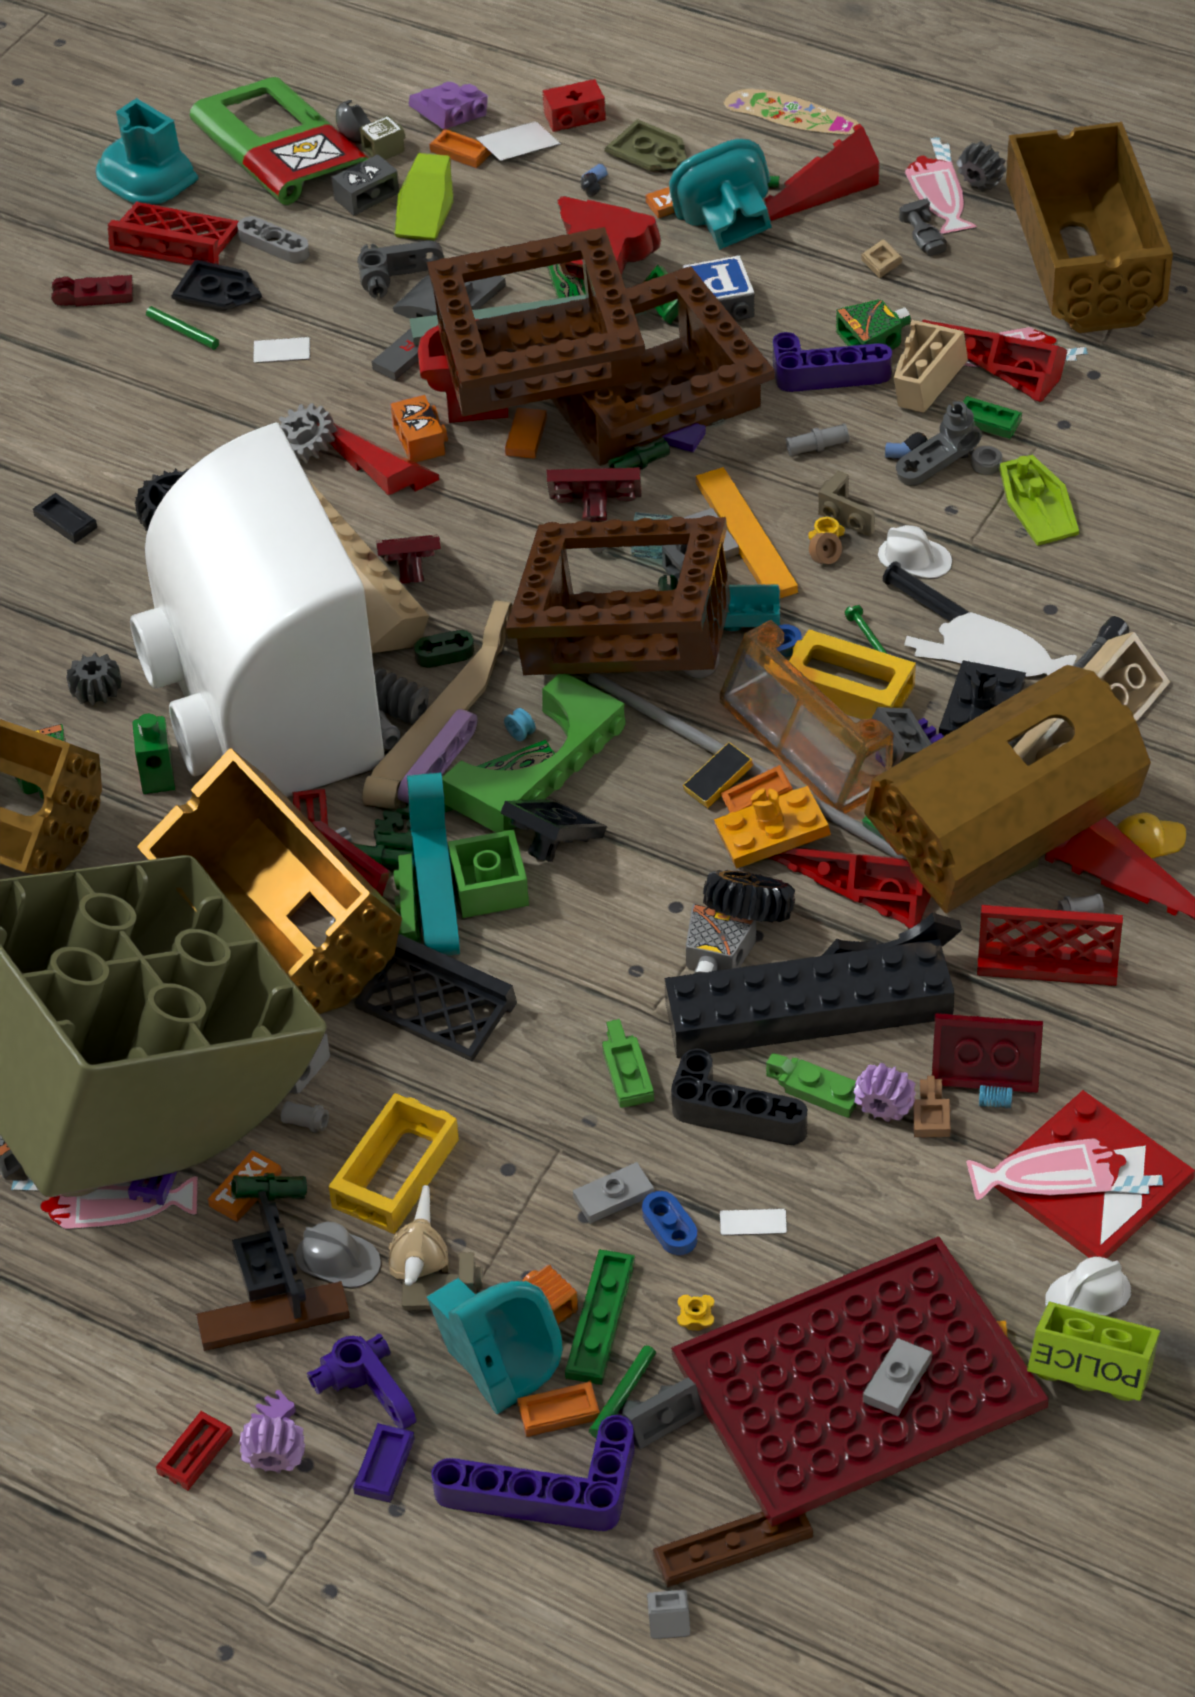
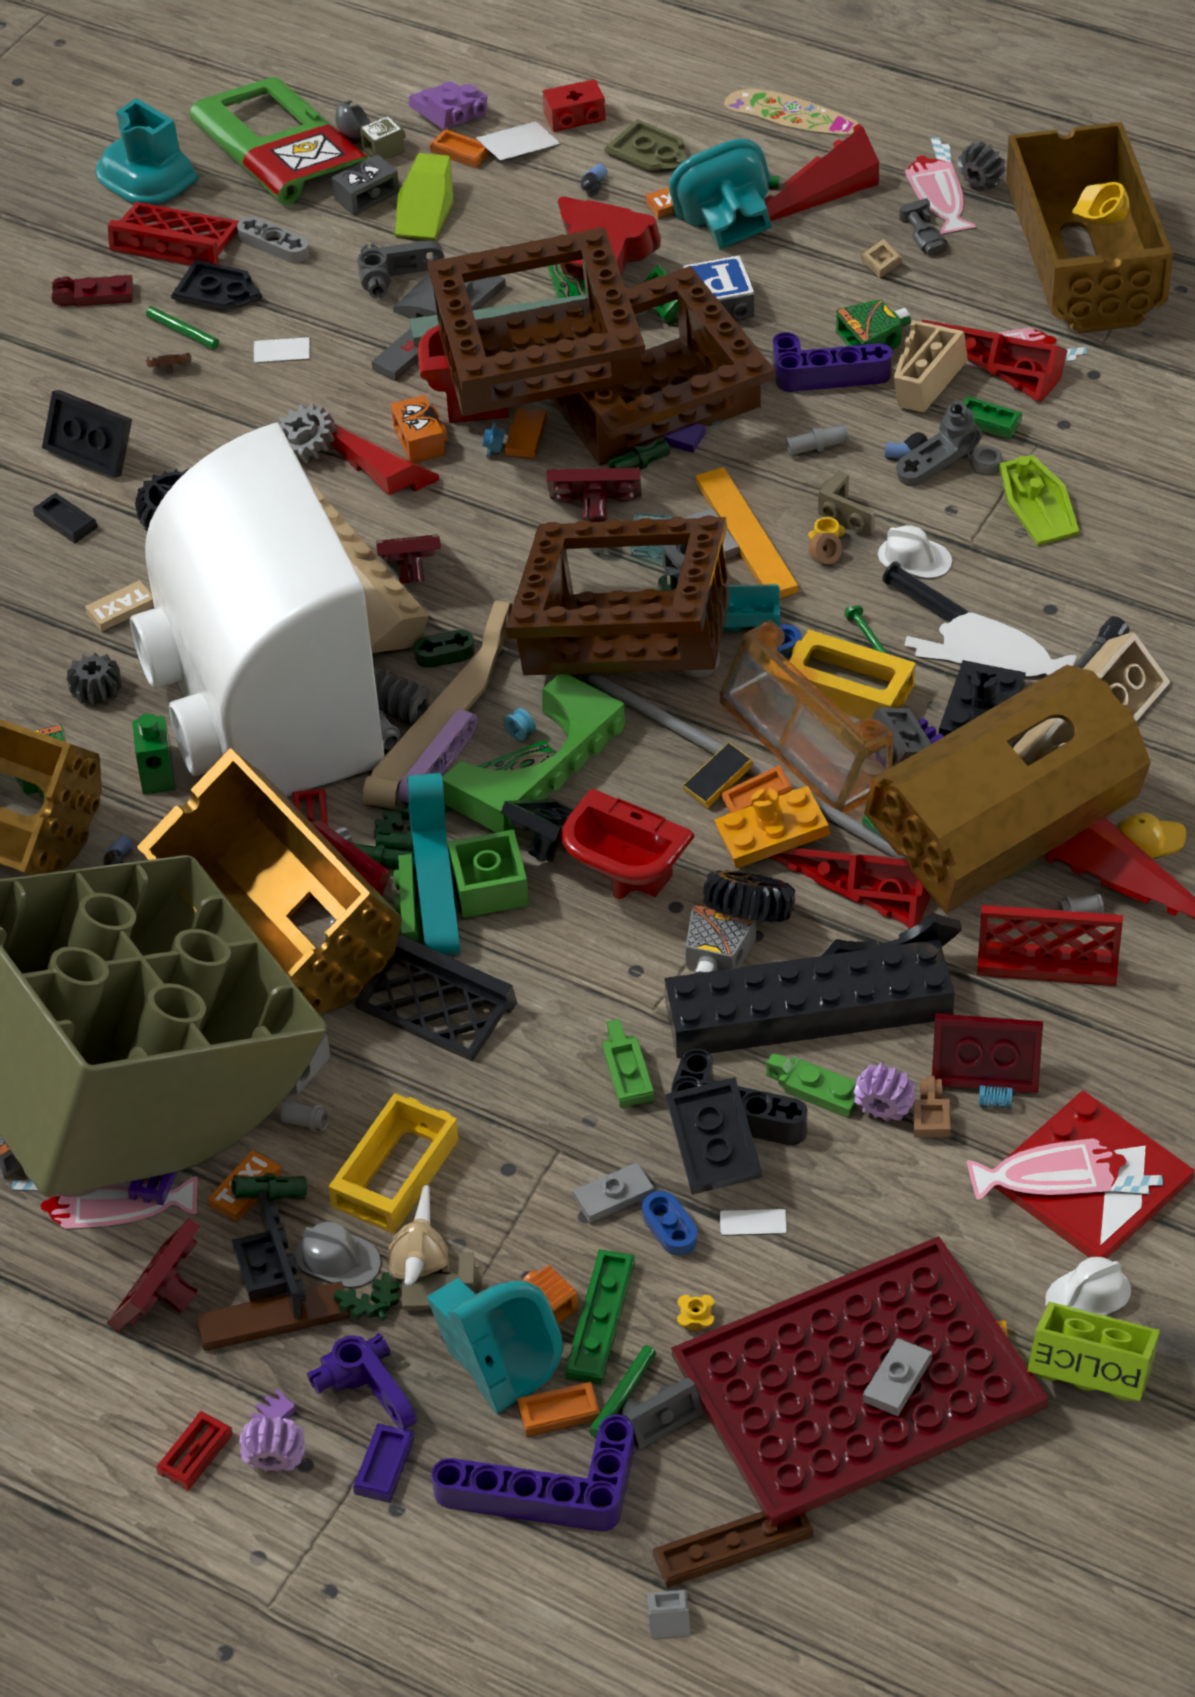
(86, 433): none -> black plate
(117, 851): none -> arm
(120, 605): none -> tan tile
(160, 1280): none -> dark red plate
(168, 360): none -> reddish brown piece
(383, 1294): none -> dark green animal
(493, 439): none -> dark azure plate
(624, 843): none -> red piece
(713, 1136): none -> black plate
(1103, 203): none -> yellow cap

